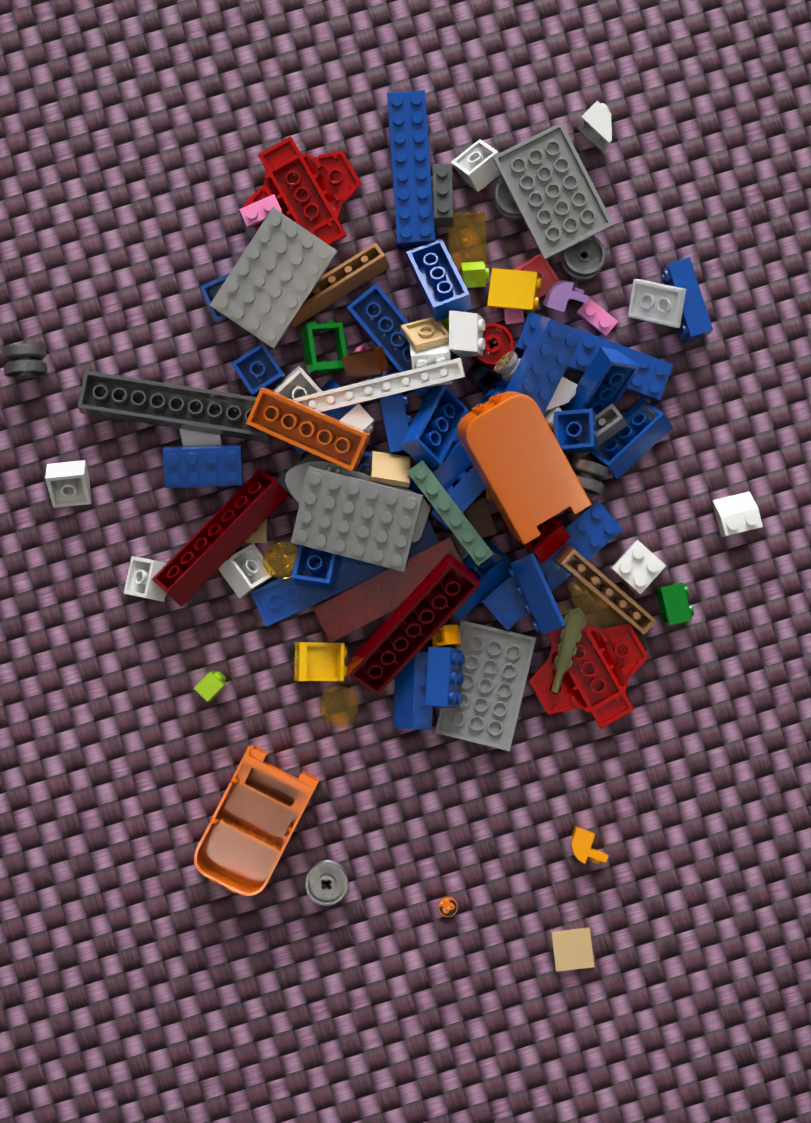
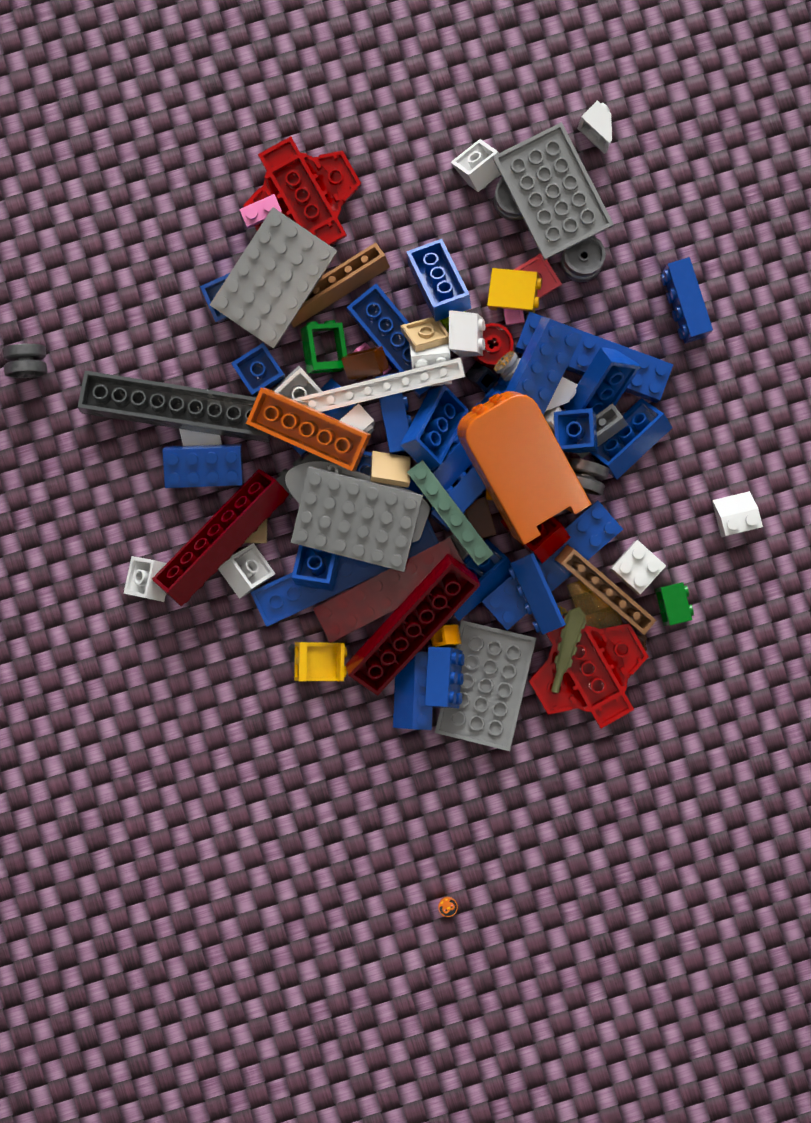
(68, 483): white slope -> none
(211, 685): lime brick -> none
(252, 824): orange piece -> none
(280, 559): clear yellow tile -> none
(322, 893): flat silver wheel -> none
(339, 704): clear yellow tile -> none
(411, 168): blue brick -> none
(443, 195): dark grey brick -> none
(467, 238): clear yellow tile -> none
(474, 274): lime brick -> none
(559, 294): lavender brick -> none
(572, 949): tan tile -> none
(581, 846): light orange brick -> none
(597, 317): bright pink plate -> none
(657, 303): white tile -> none

